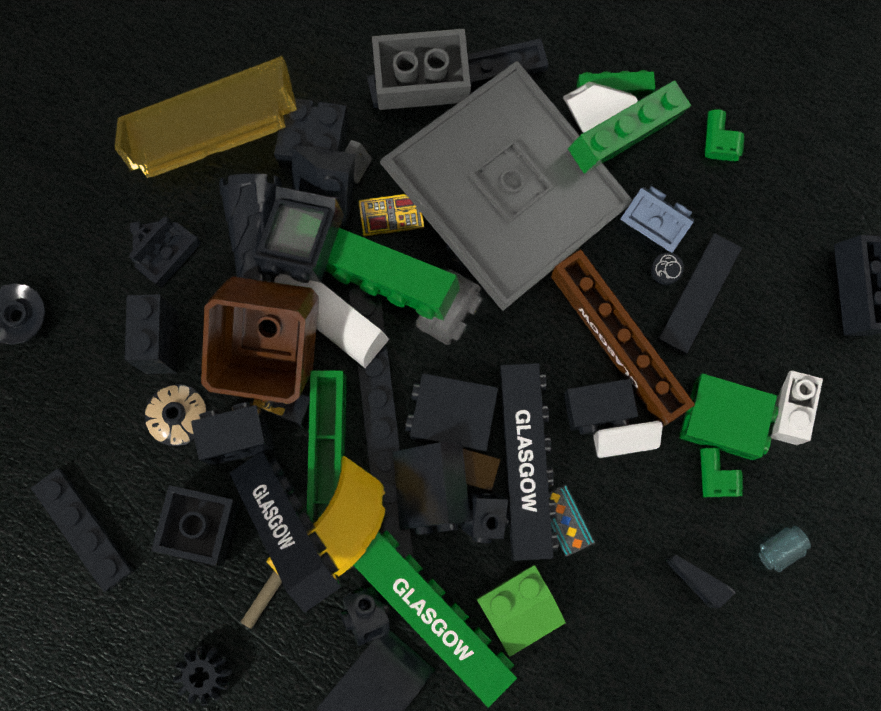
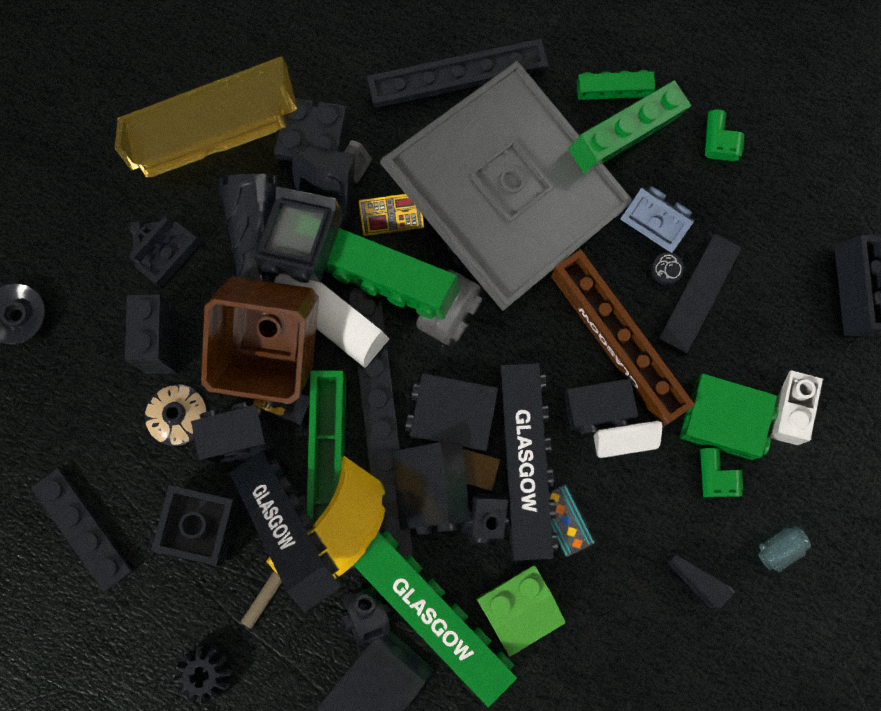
(421, 68): dark grey brick -> none
(596, 103): white slope -> none

